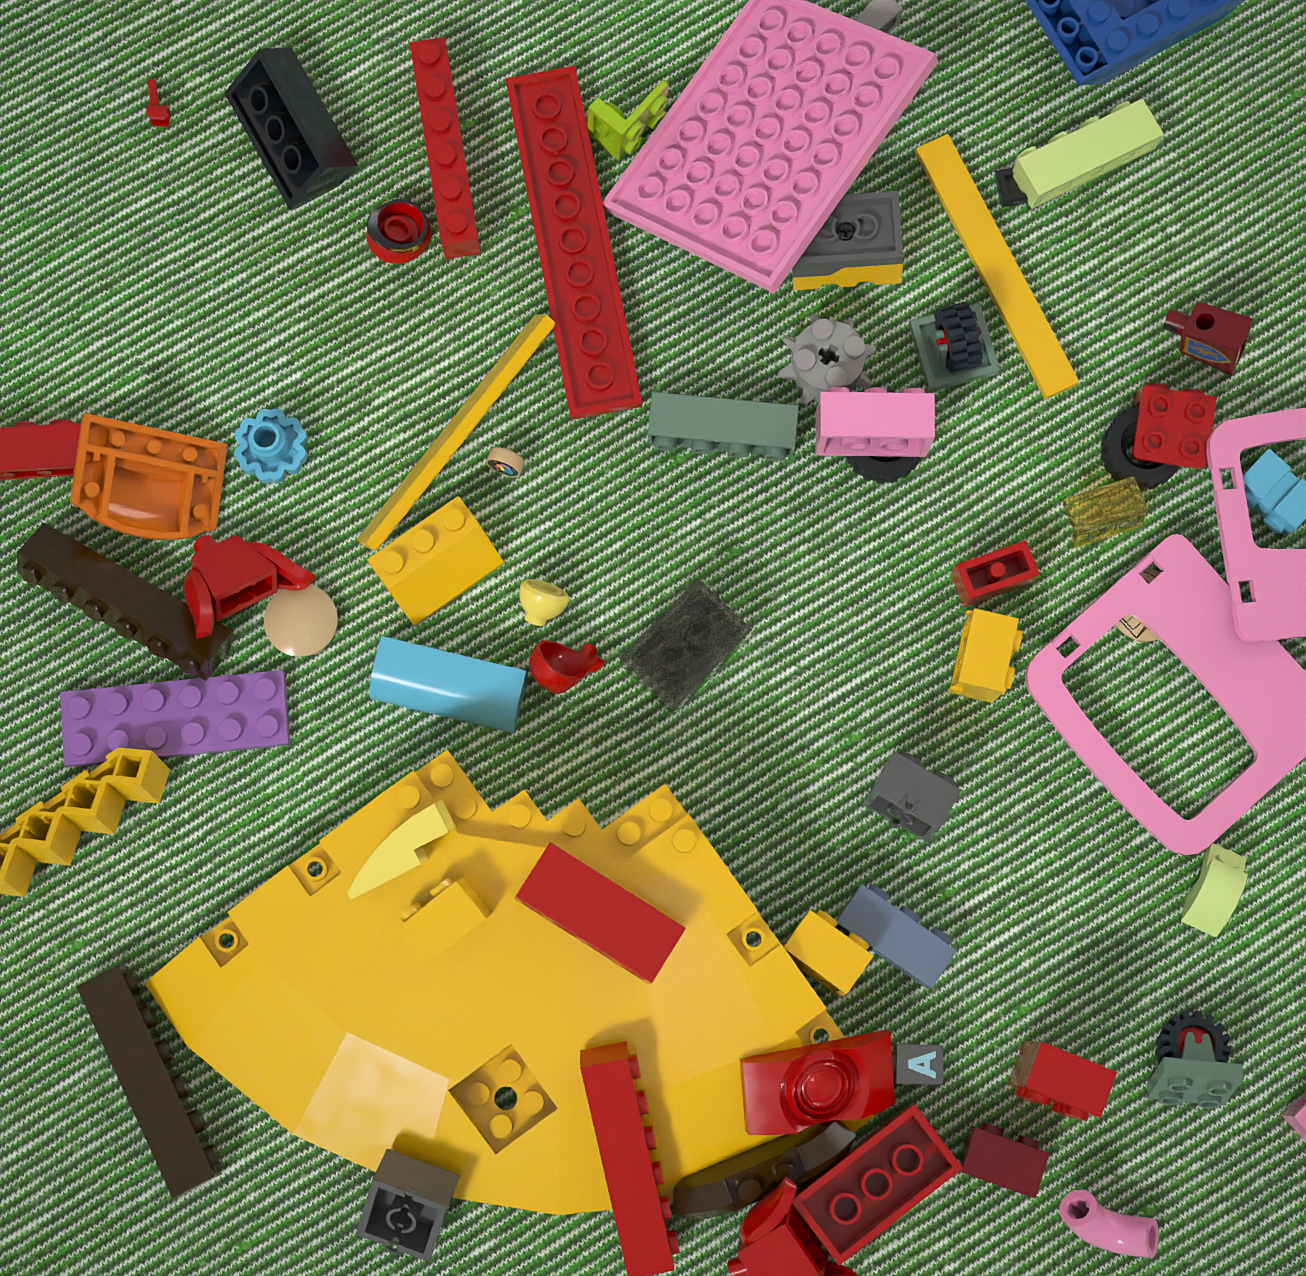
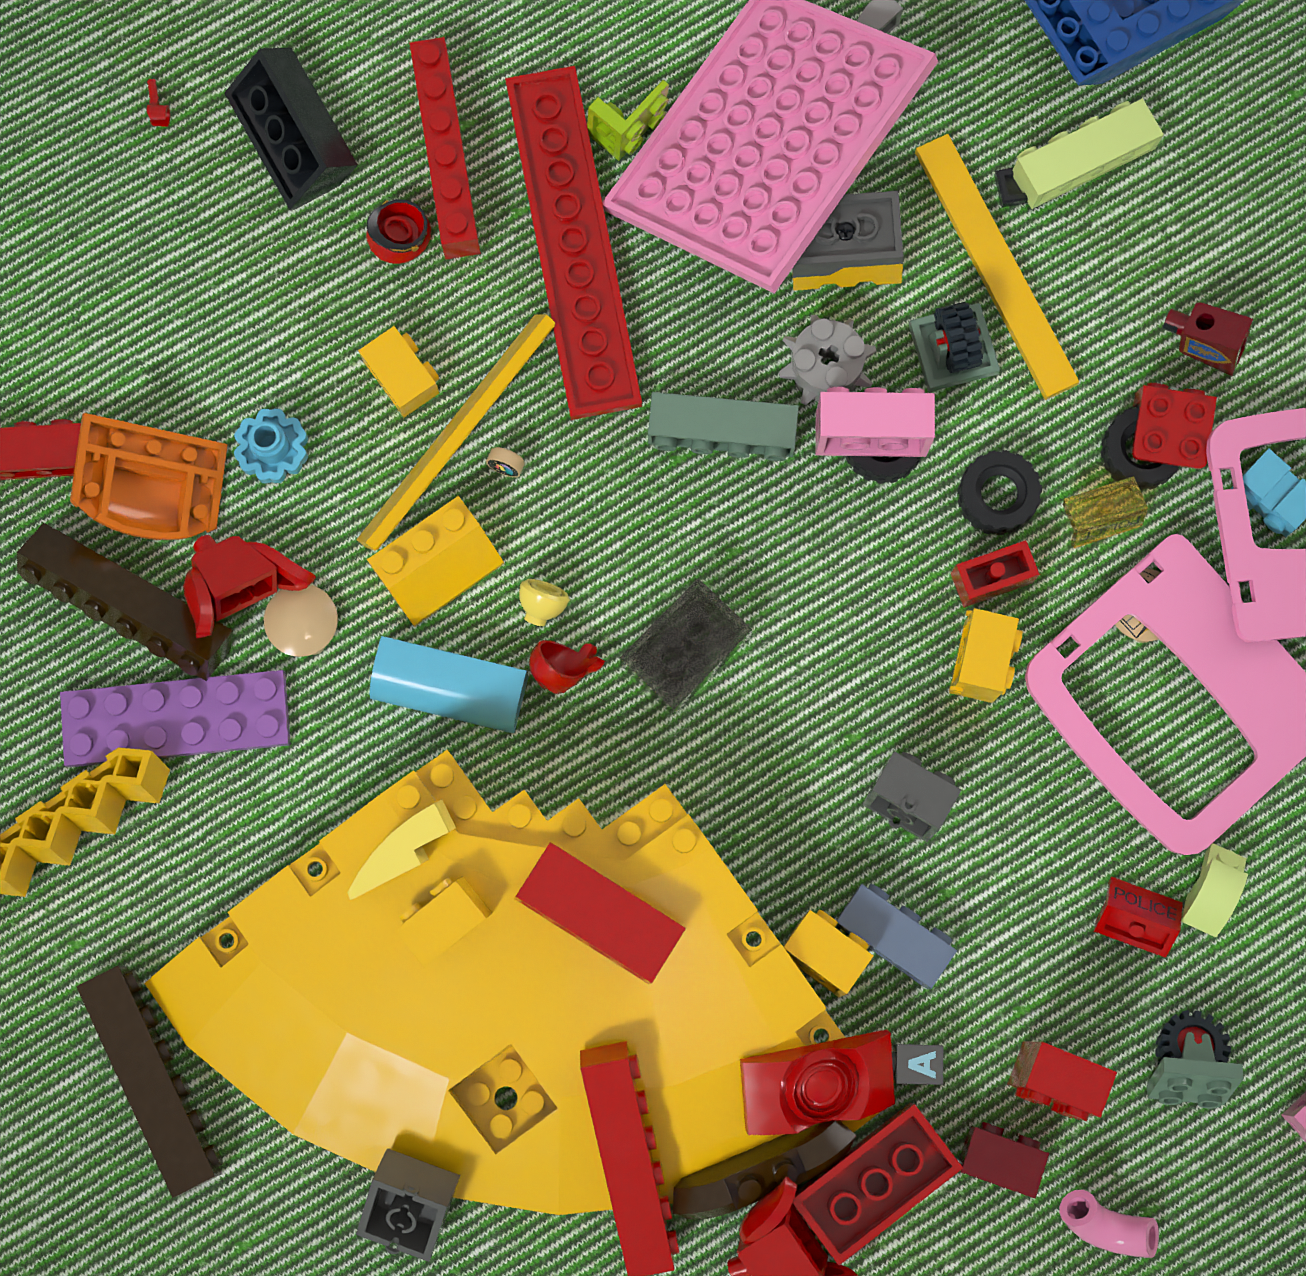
(399, 371): none -> yellow brick
(1005, 465): none -> black tyre
(1139, 917): none -> red panel

